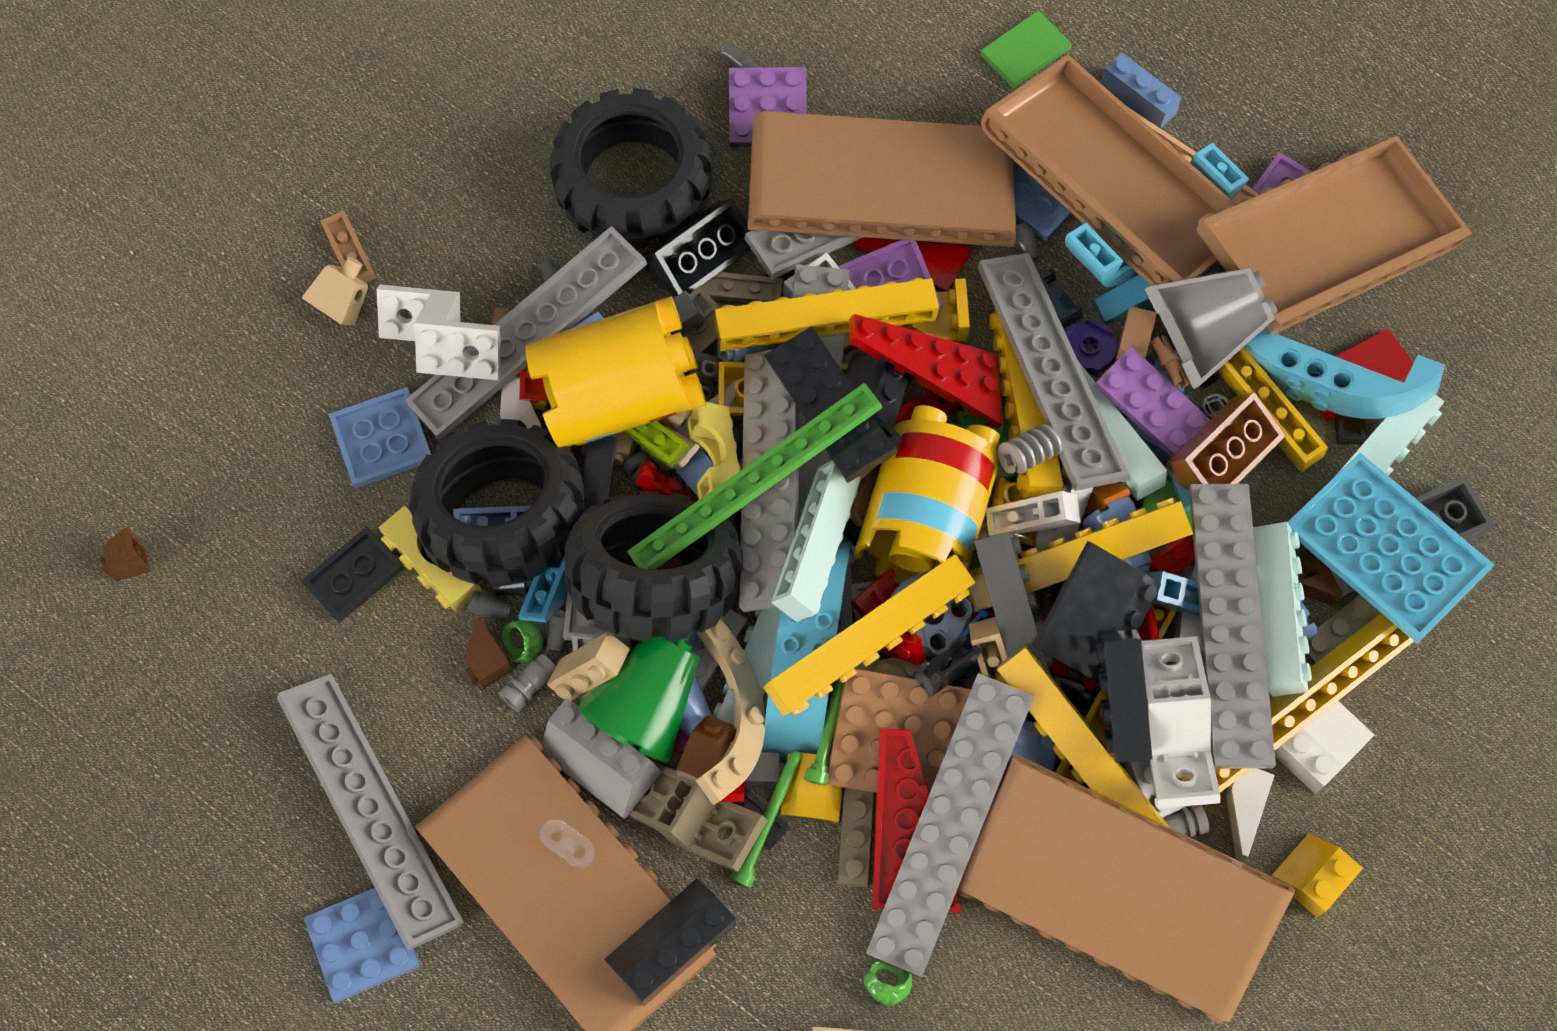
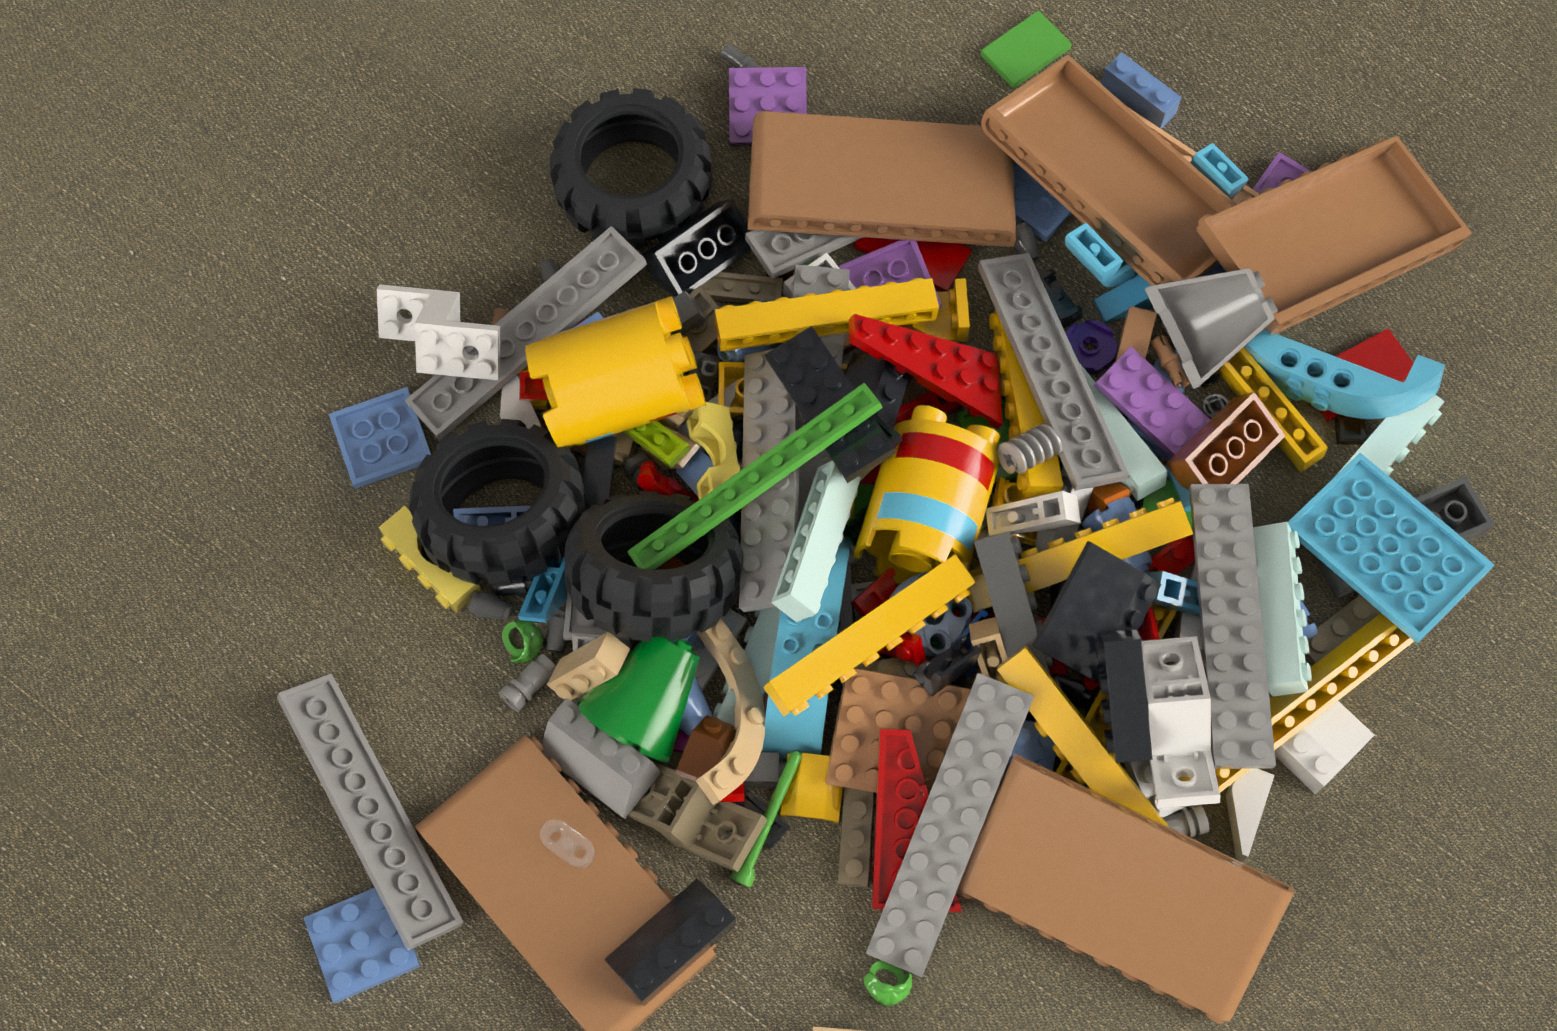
(124, 556): reddish brown slope -> none
(338, 292): tan torso -> none
(346, 243): medium nougat plate -> none
(352, 574): black plate -> none
(485, 657): reddish brown slope -> none
(818, 771): bright green piece -> none
(863, 497): medium nougat tile -> none
(1317, 873): yellow slope -> none
(1321, 583): reddish brown slope -> none

